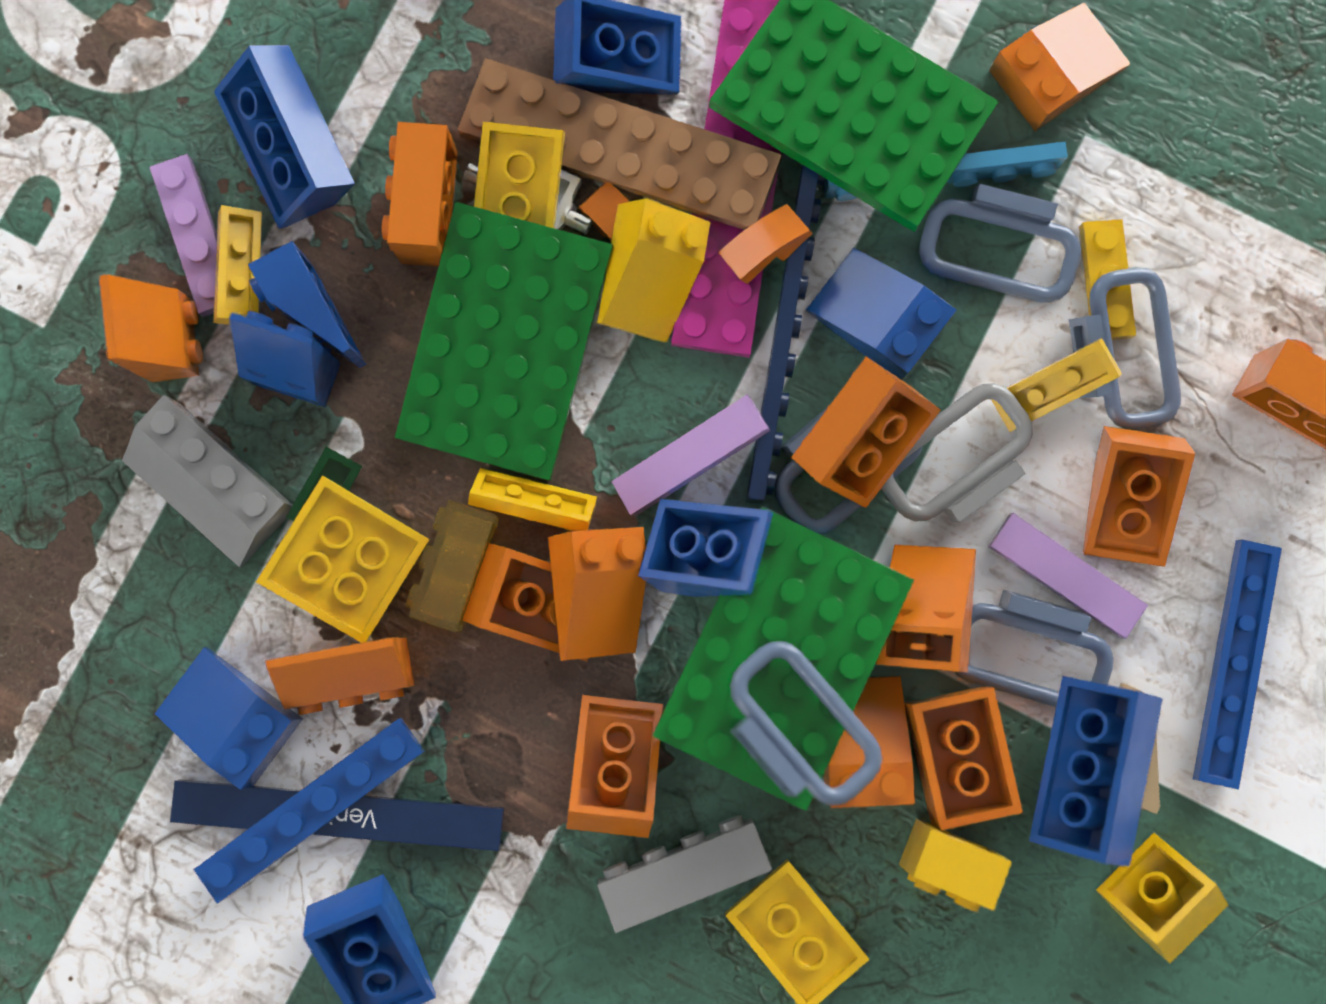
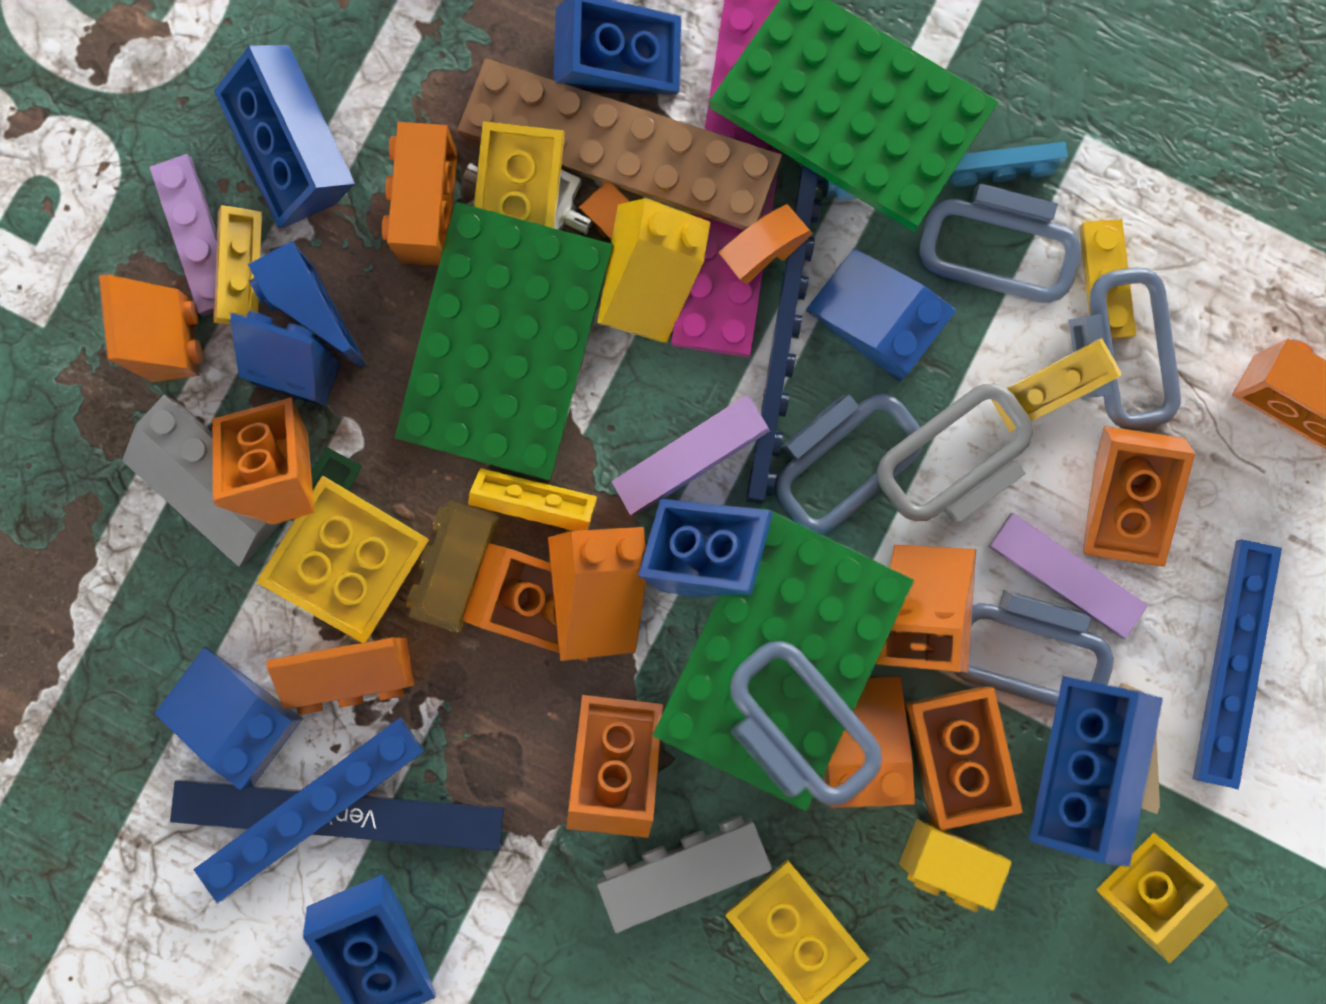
(263, 463): none -> orange slope
(865, 433): orange brick -> none
(1057, 65): orange slope -> none

